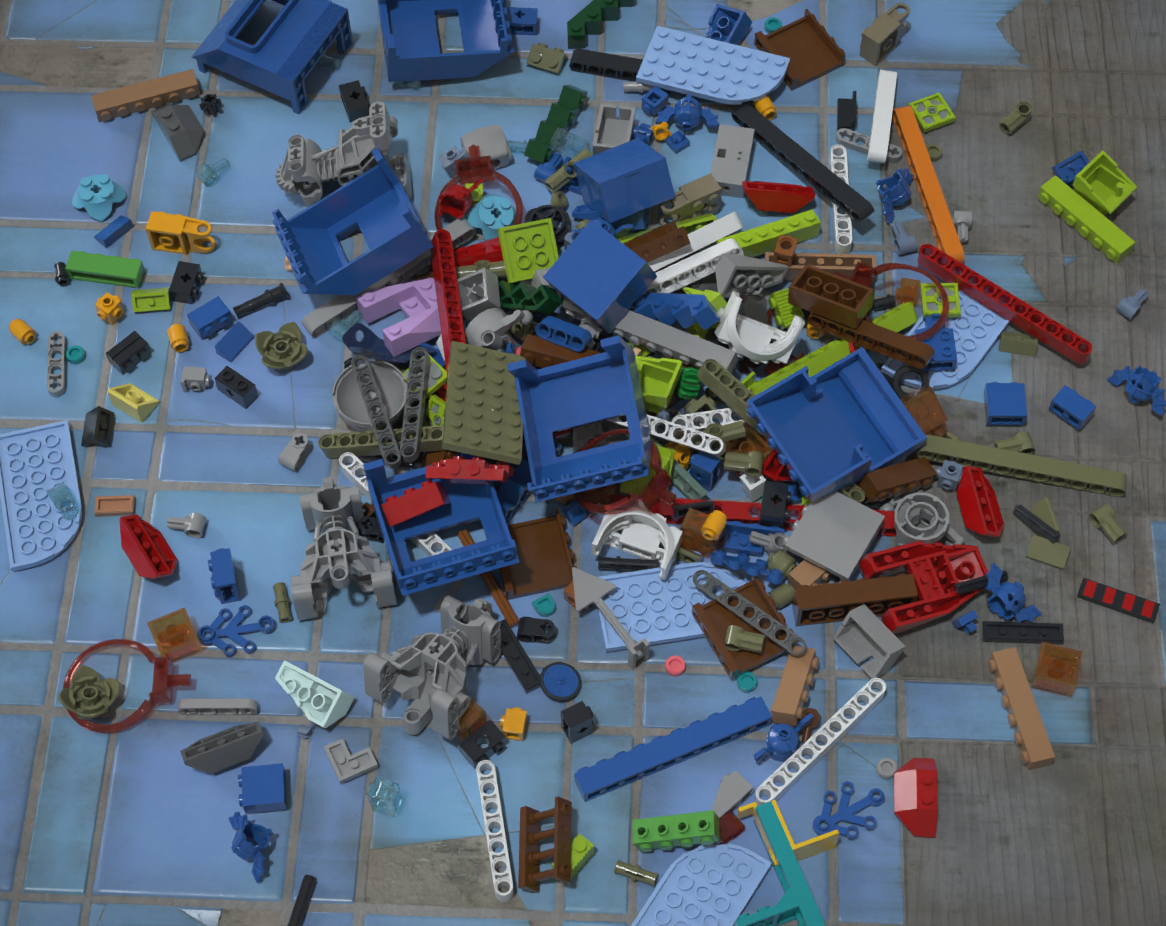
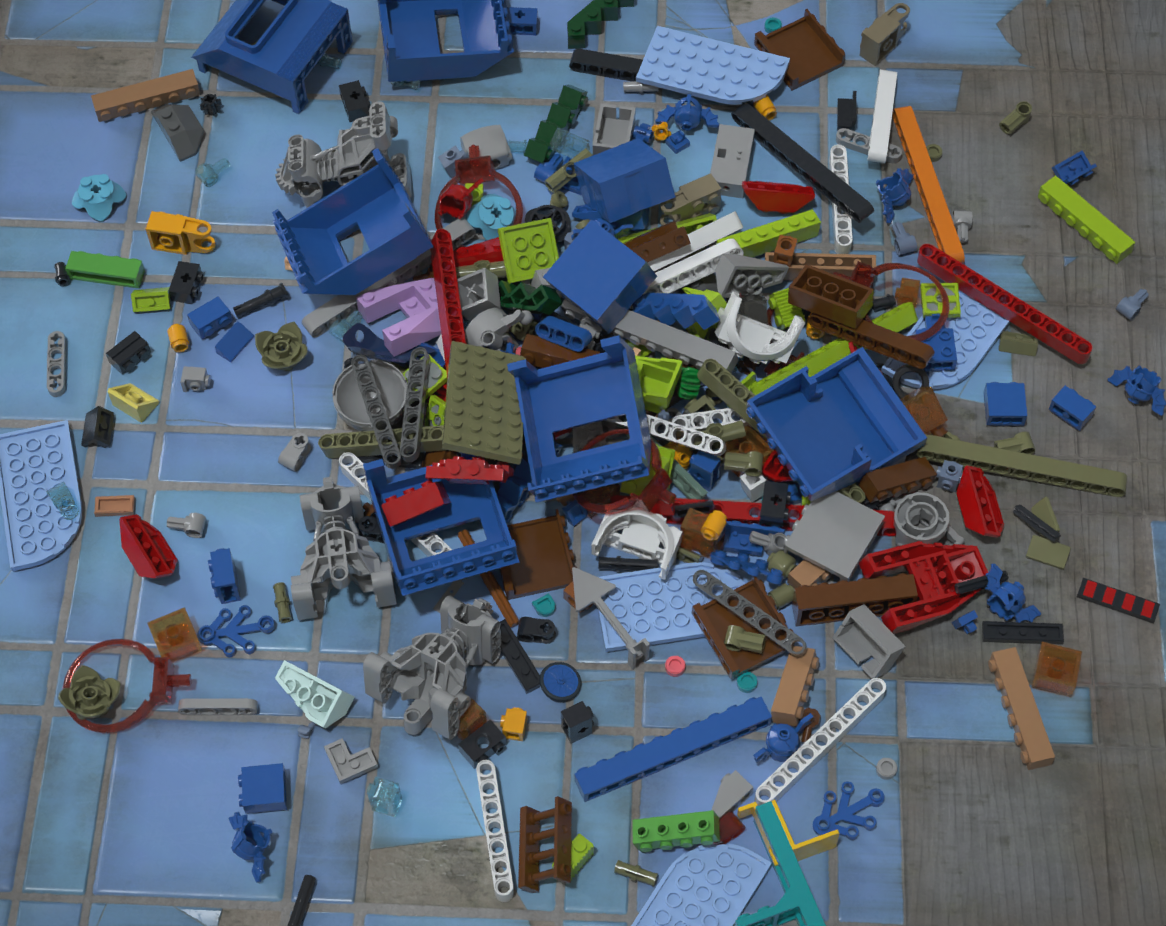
(22, 331): light orange brick -> none
(75, 355): teal tile -> none
(109, 308): light orange brick -> none
(114, 231): blue slope -> none
(223, 748): dark grey wedge -> none
(236, 387): black brick -> none
(545, 58): olive bracket -> none
(654, 101): blue brick -> none
(728, 24): blue wedge -> none
(917, 796): red wedge -> none
(932, 112): lime piece -> none
(1103, 184): lime piece -> none
(1106, 520): olive piece -> none

